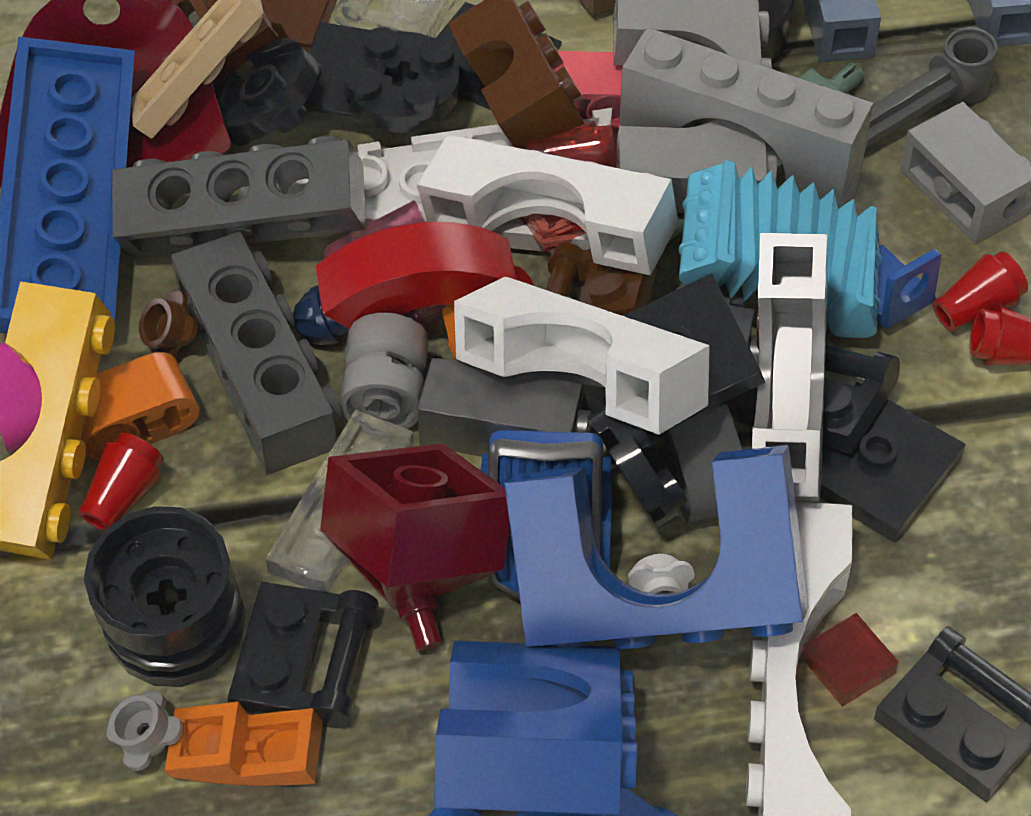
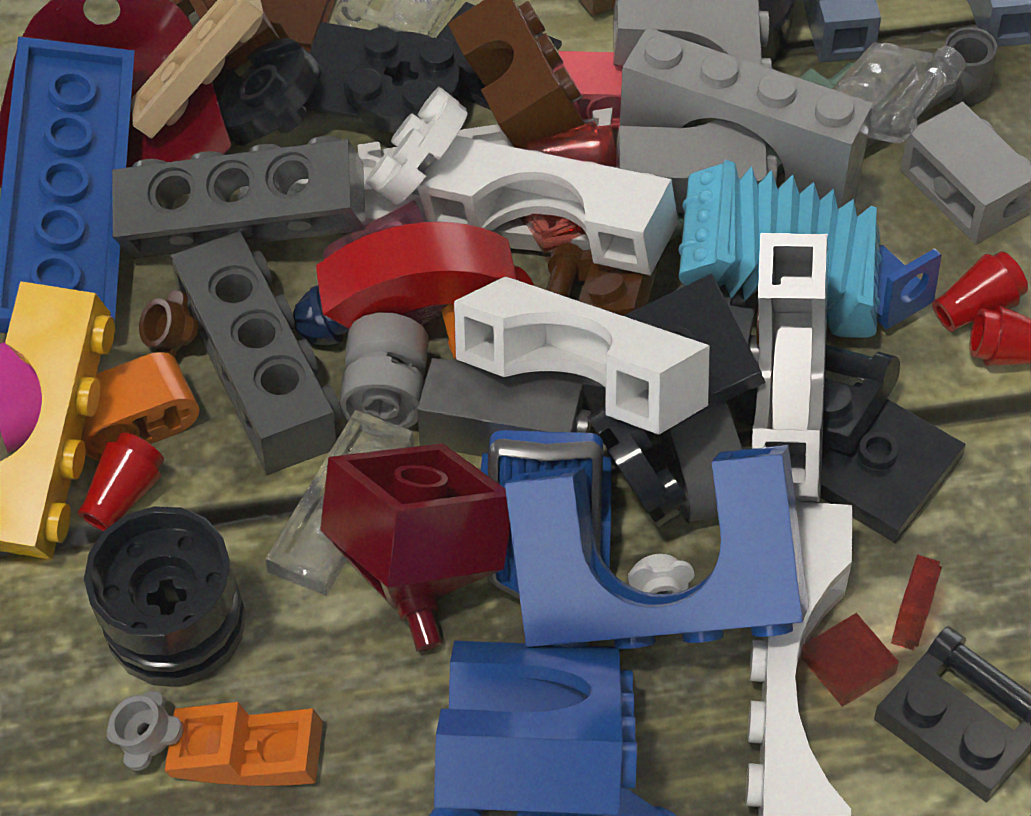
(283, 645): black plate -> none
(417, 145): none -> white plate
(888, 74): none -> clear plate
(916, 602): none -> clear red tile

